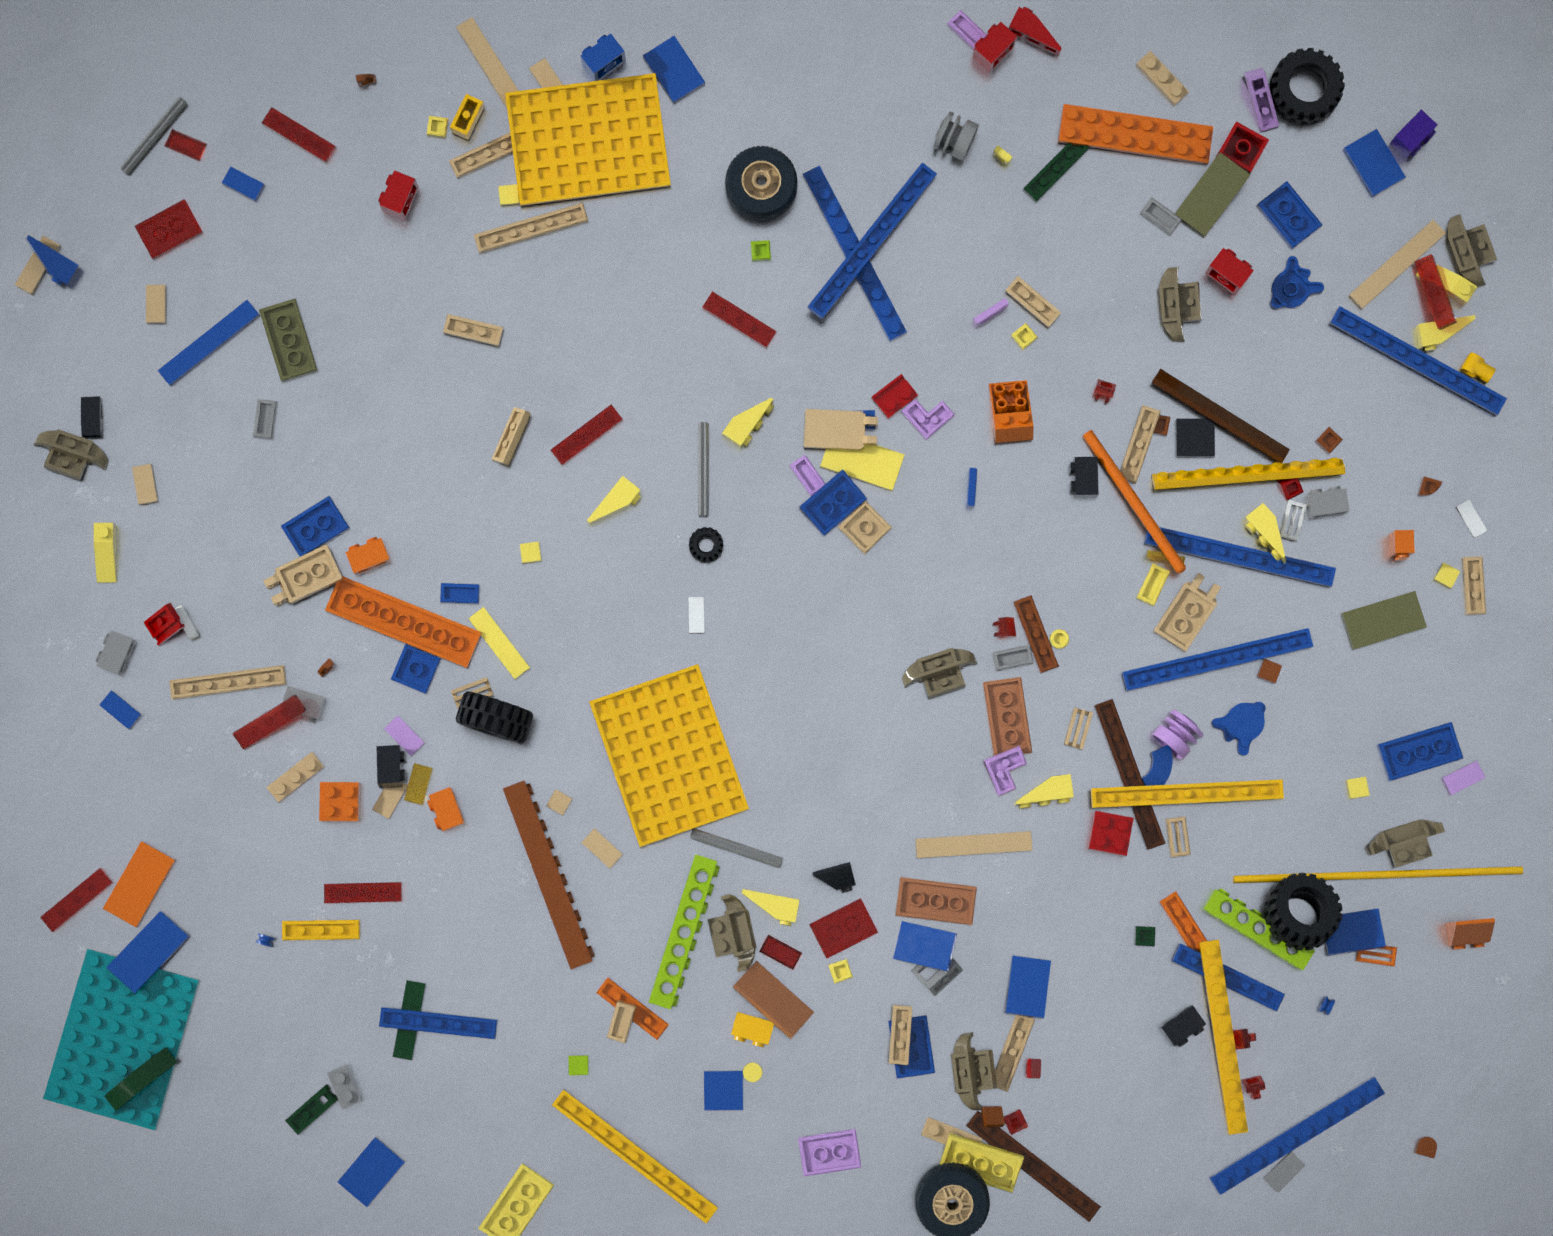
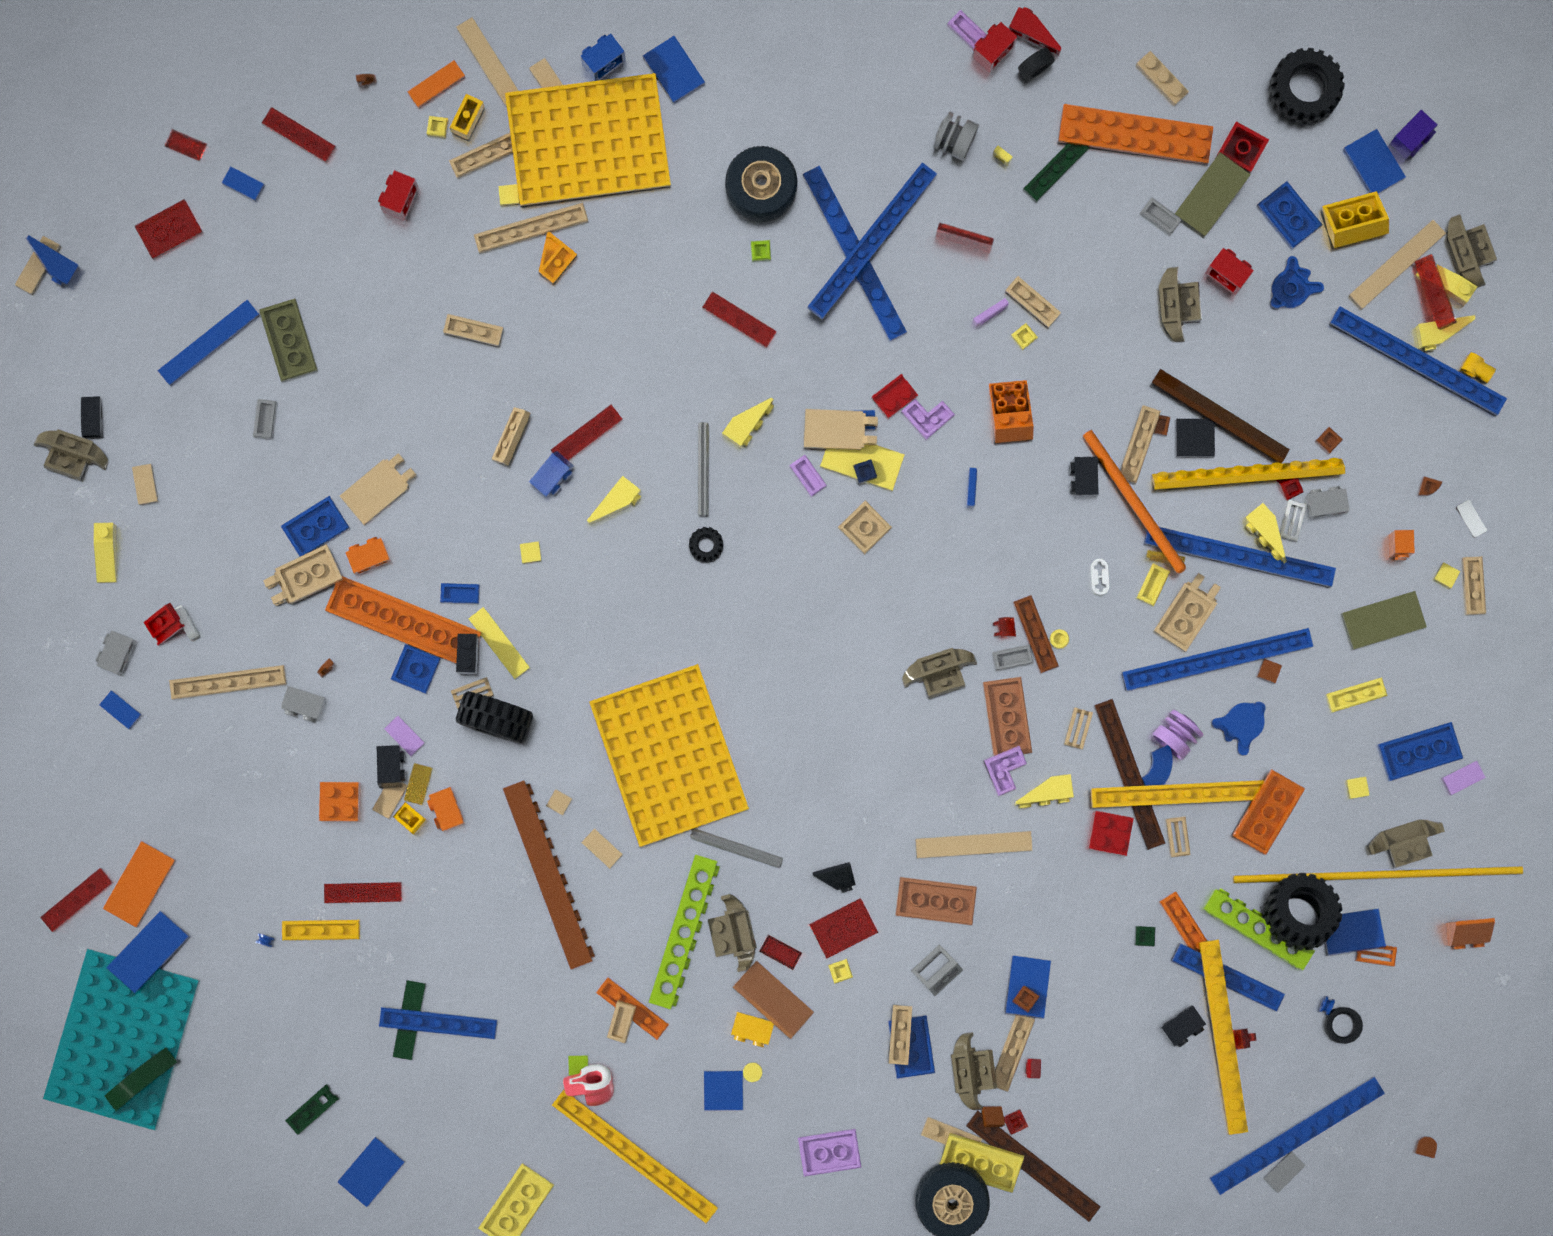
(153, 135): light grey axle -> none
(155, 304): tan tile -> none
(269, 721): clear red tile -> none
(295, 777): tan plate -> none
(344, 1086): light grey brick -> none
(377, 489): none -> tan tile
(410, 819): none -> yellow slope
(436, 84): none -> orange tile
(467, 654): none -> black brick
(551, 474): none -> brick
(555, 258): none -> light orange wing
(593, 1082): none -> coral piece
(696, 614): white sticker -> none
(779, 907): light yellow slope -> none
(833, 502): blue tile -> none
(865, 471): none -> dark blue tile
(925, 946): blue tile -> none
(964, 237): none -> clear red tile
(1025, 999): none -> dark orange tile
(1036, 63): none -> black tyre
(1104, 388): clear red tile -> none
(1104, 577): none -> white beam
(1254, 1085): clear red tile -> none
(1261, 99): lavender slope -> none
(1268, 811): none -> orange tile
(1356, 219): none -> yellow slope
(1356, 695): none -> light yellow tile
(1358, 1025): none -> black tyre

